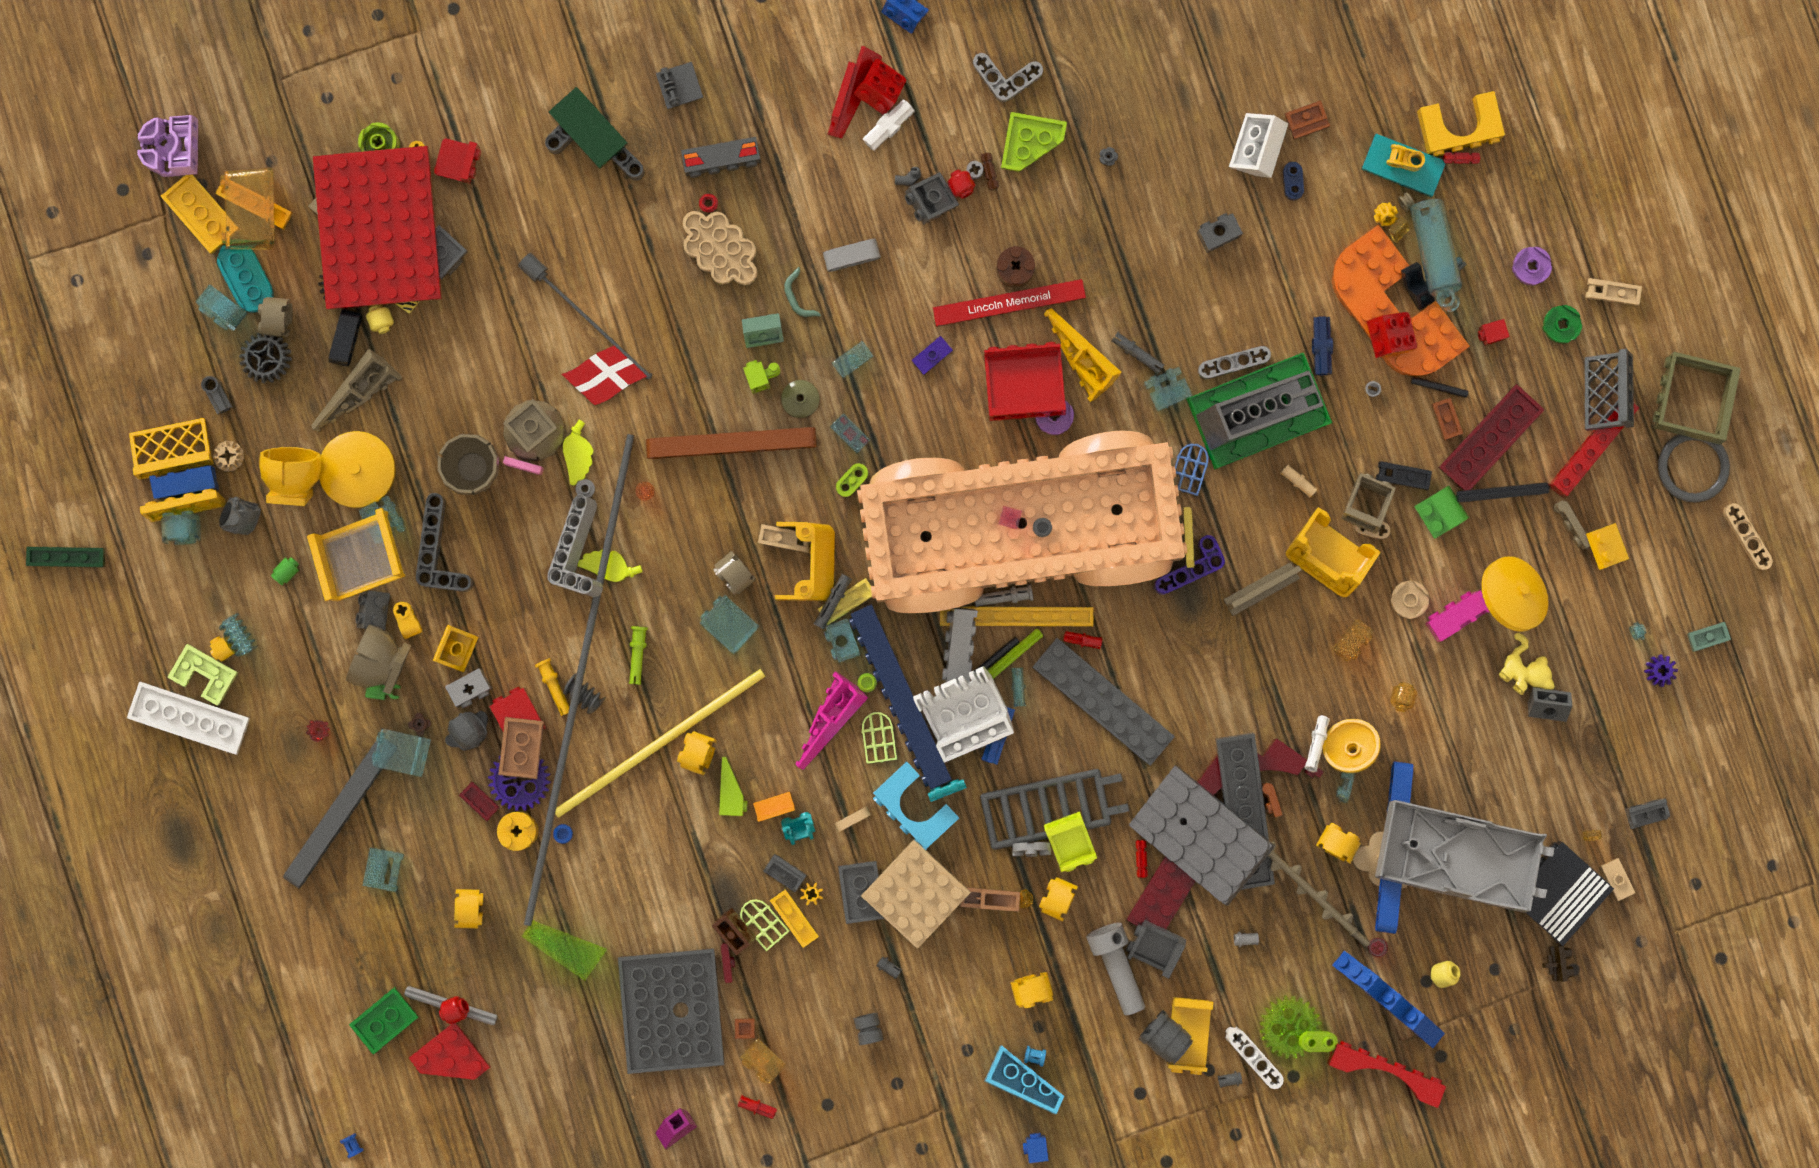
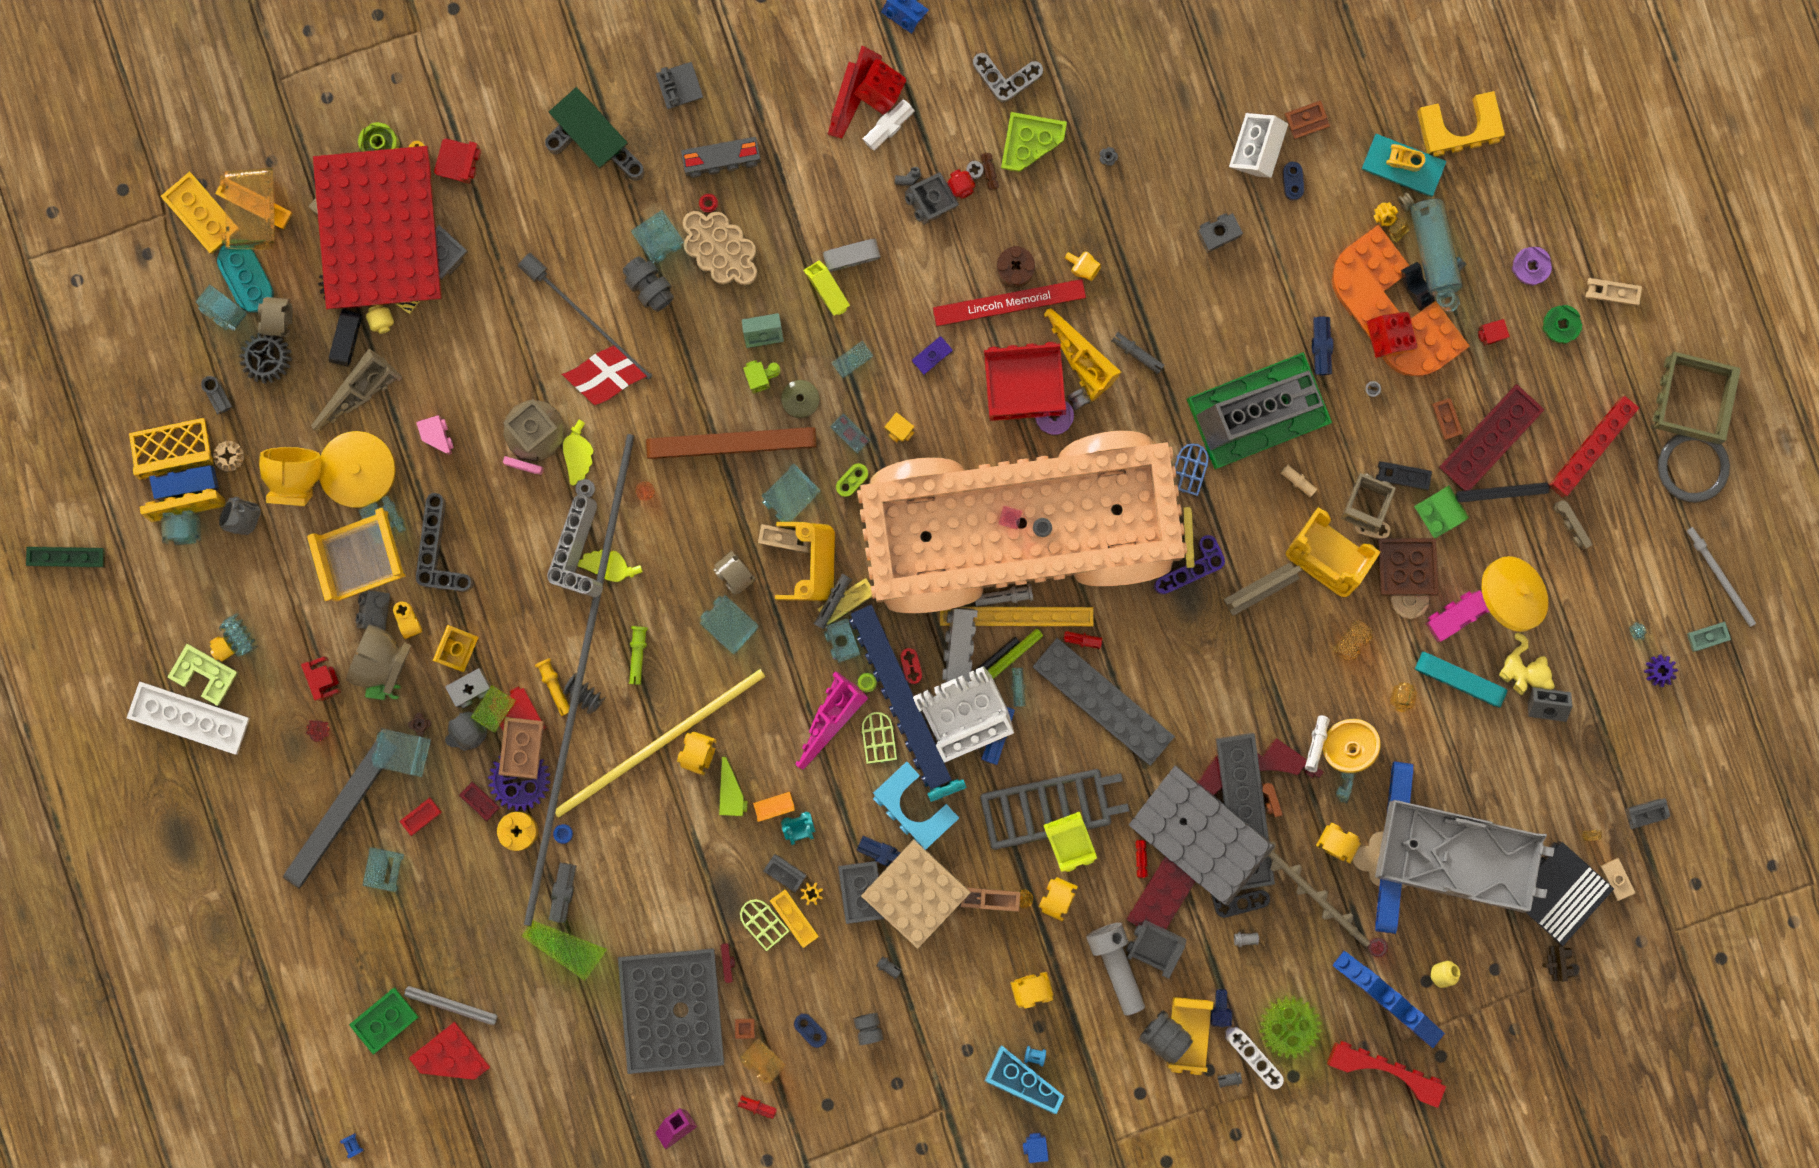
(179, 161): lavender connector -> none
(285, 570): bright green brick -> none
(320, 679): none -> red panel
(420, 816): none -> red plate
(433, 433): none -> bright pink slope
(454, 1010): red head -> none
(467, 908): yellow brick -> none
(468, 464): dark tan plate -> none
(493, 708): none -> clear neon green plate
(562, 892): none -> dark grey piece
(653, 290): none -> dark grey piece
(657, 237): none -> clear light blue plate
(733, 931): reddish brown brick -> none
(790, 494): none -> clear light blue panel
(792, 300): sand green animal -> none
(810, 1030): none -> dark blue plate
(827, 288): none -> neon yellow slope
(852, 819): tan beam -> none
(880, 852): none -> dark blue piece
(899, 428): none -> yellow brick
(916, 665): none -> red beam
(1031, 849): light grey plate -> none
(1079, 398): none -> flat silver wheel
(1084, 266): none -> yellow piece
(1171, 394): clear light blue plate -> none
(1221, 1015): none -> clear blue axle
(1233, 908): none -> black beam
(1234, 364): light grey beam -> none
(1319, 1041): lime plate -> none
(1408, 567): none -> reddish brown plate
(1440, 387): black bar -> none
(1461, 158): red axle -> none
(1461, 679): none -> teal beam
(1607, 546): yellow plate -> none
(1625, 390): dark grey fence -> none
(1700, 545): none -> light grey bar
(1751, 534): tan beam -> none

